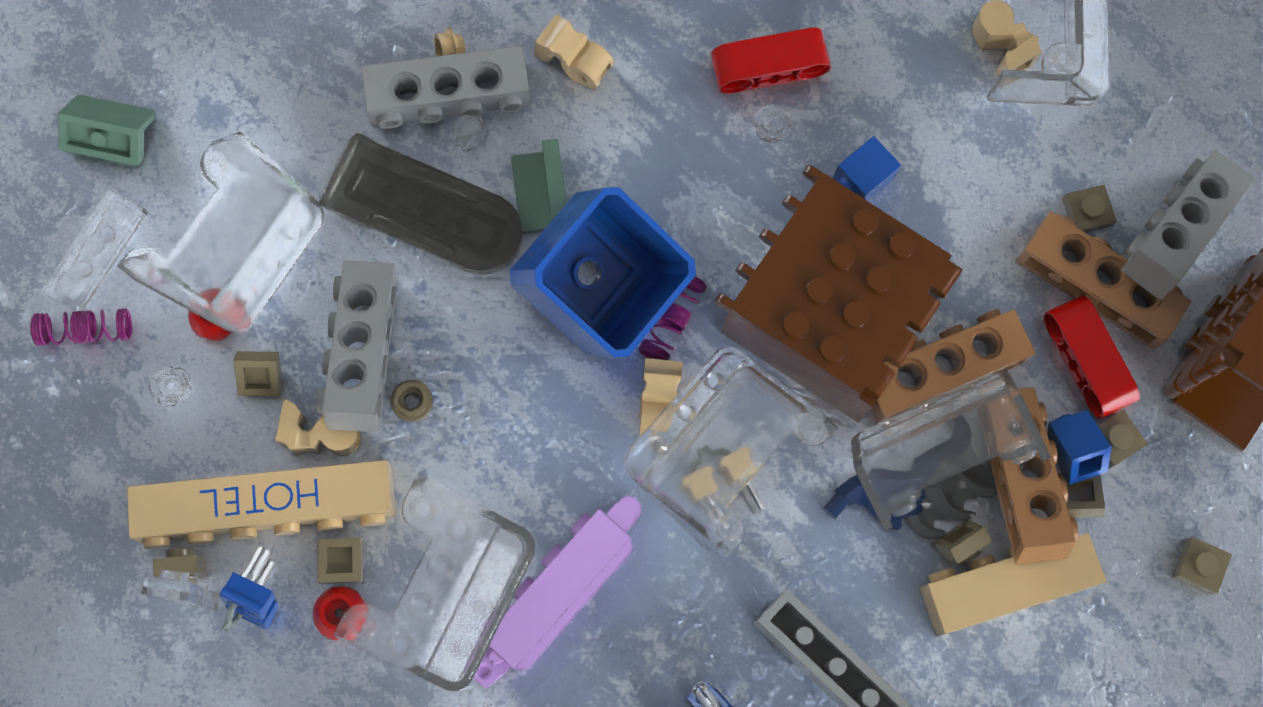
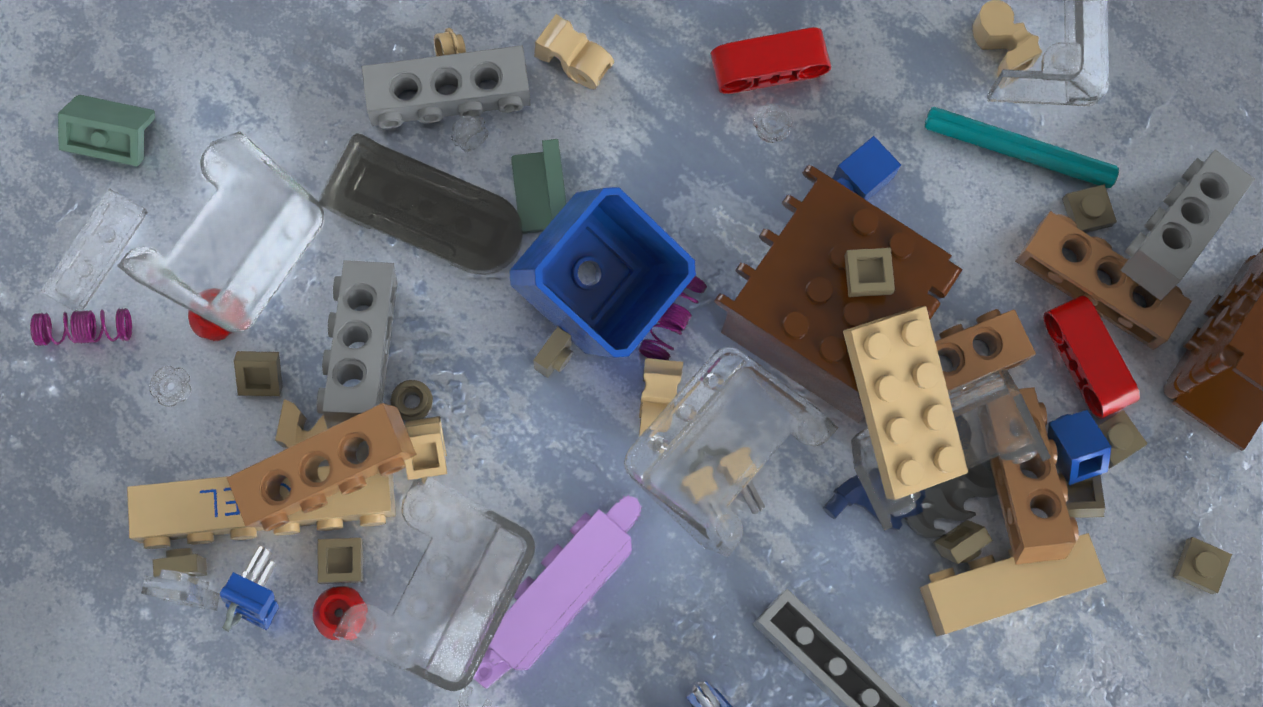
(258, 486): none -> medium nougat brick
(429, 446): none -> tan leg
(554, 353): none -> dark tan plate
(869, 272): none -> dark tan plate
(905, 402): none -> tan plate
(1021, 147): none -> teal axle

